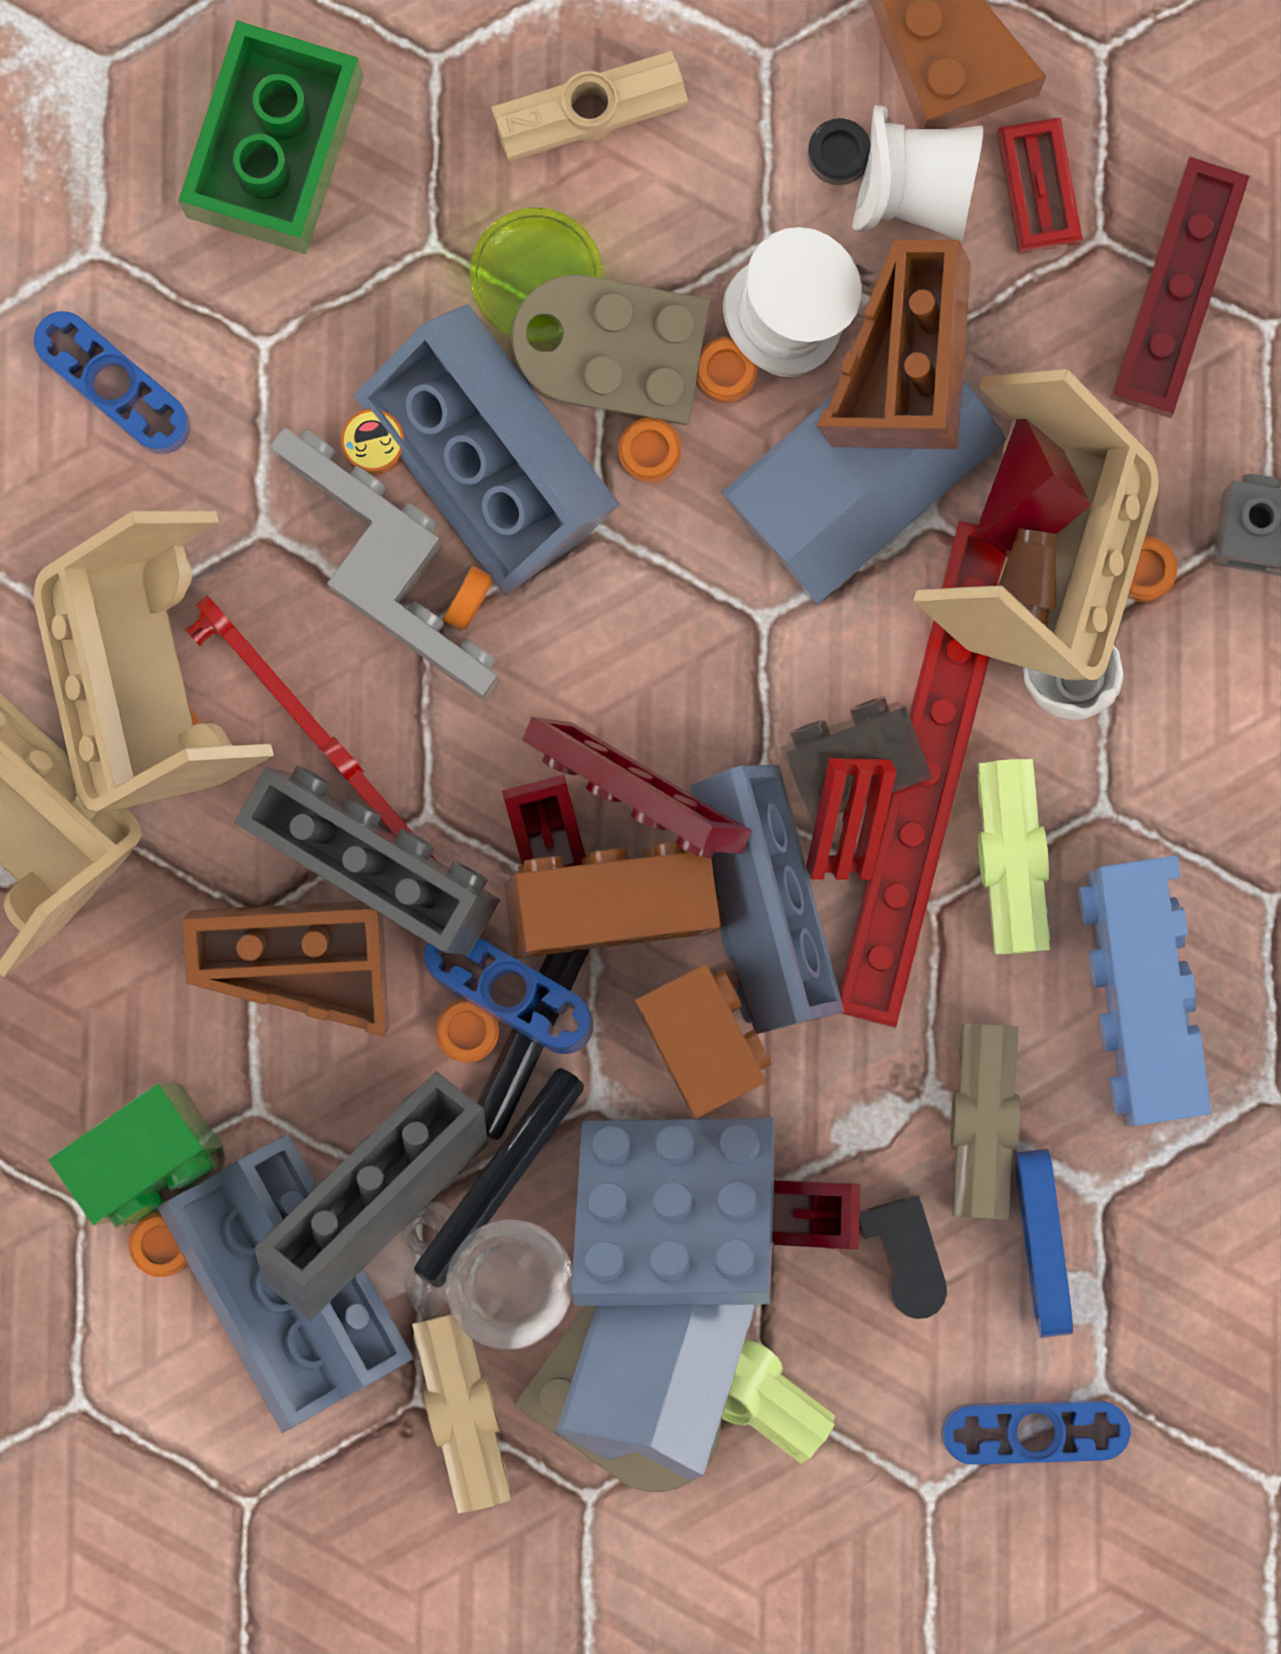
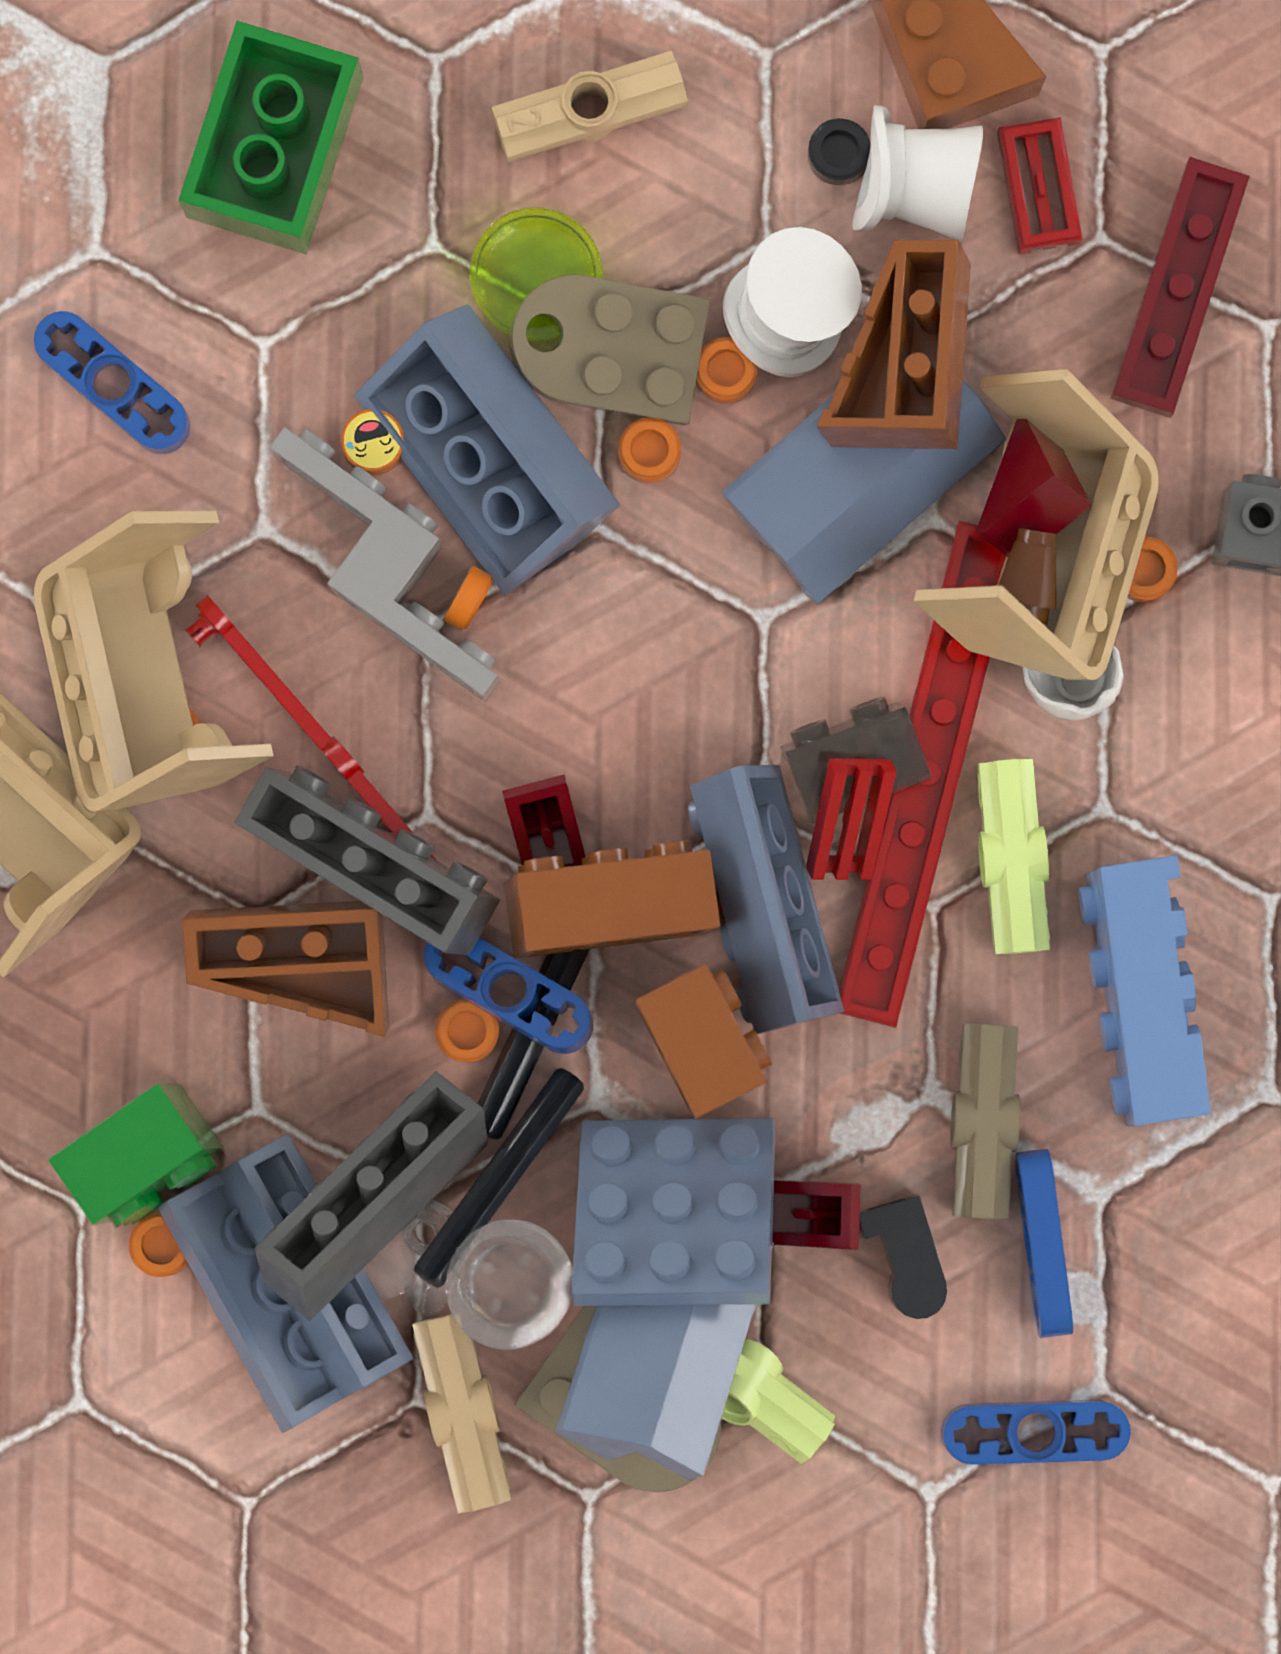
(620, 778): dark red plate -> none

